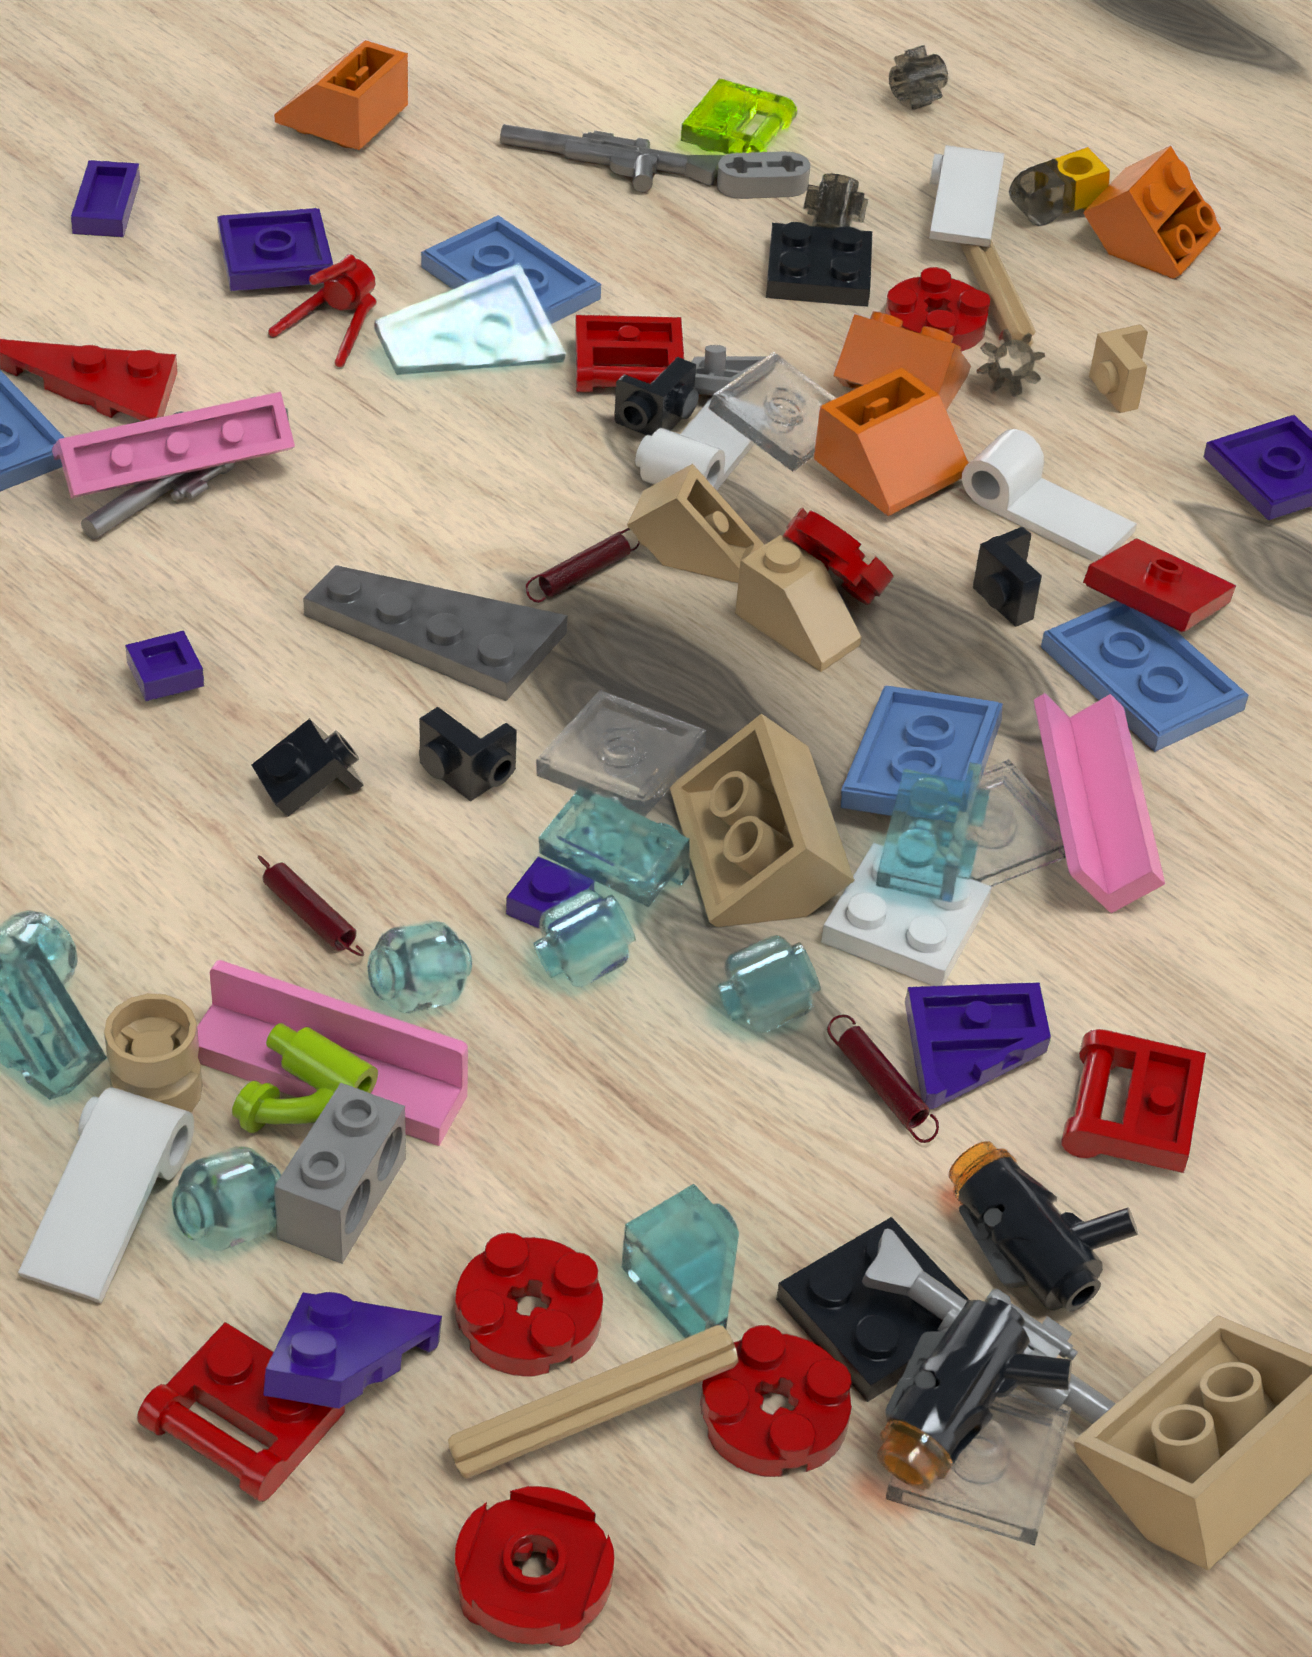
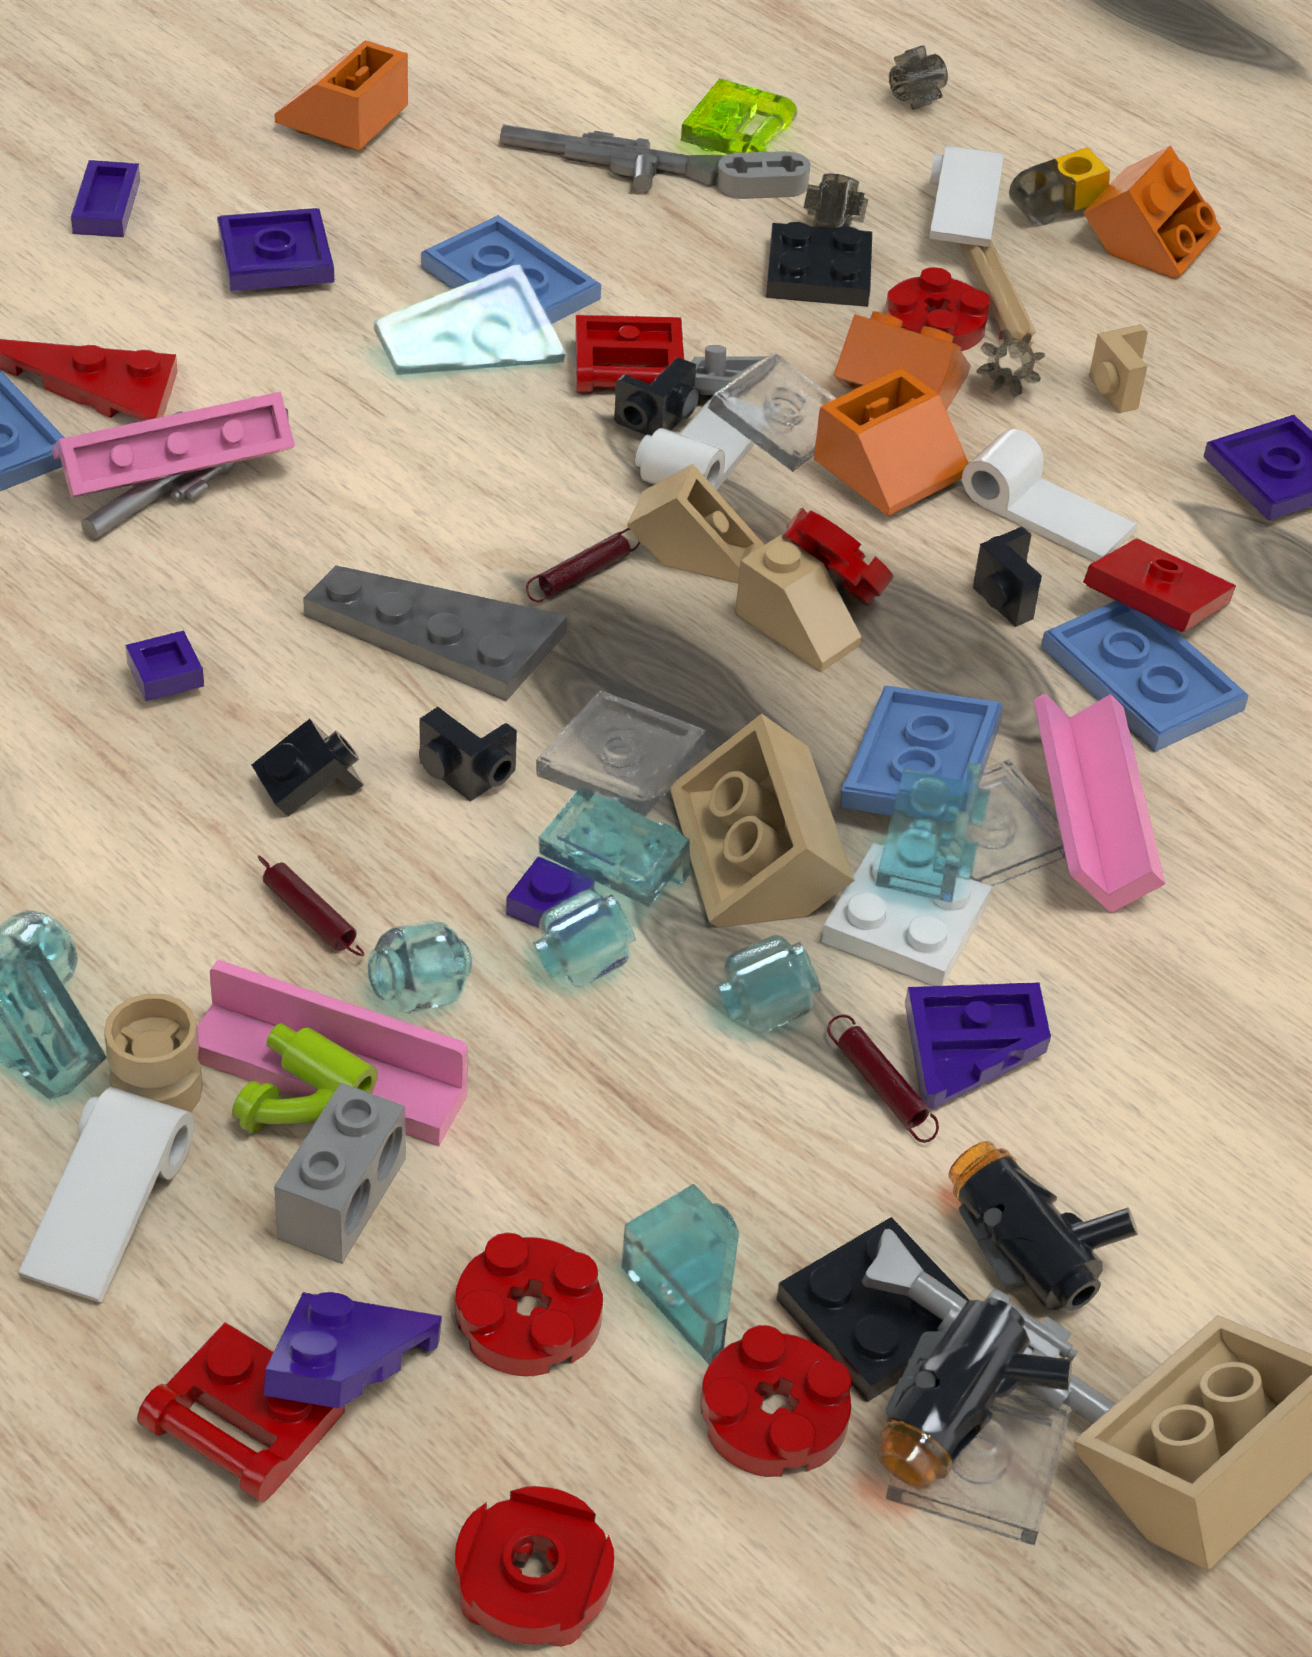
(226, 1198): clear light blue head -> none
(345, 288): red plant -> none
(592, 1401): tan axle -> none
(1157, 1106): red plate -> none

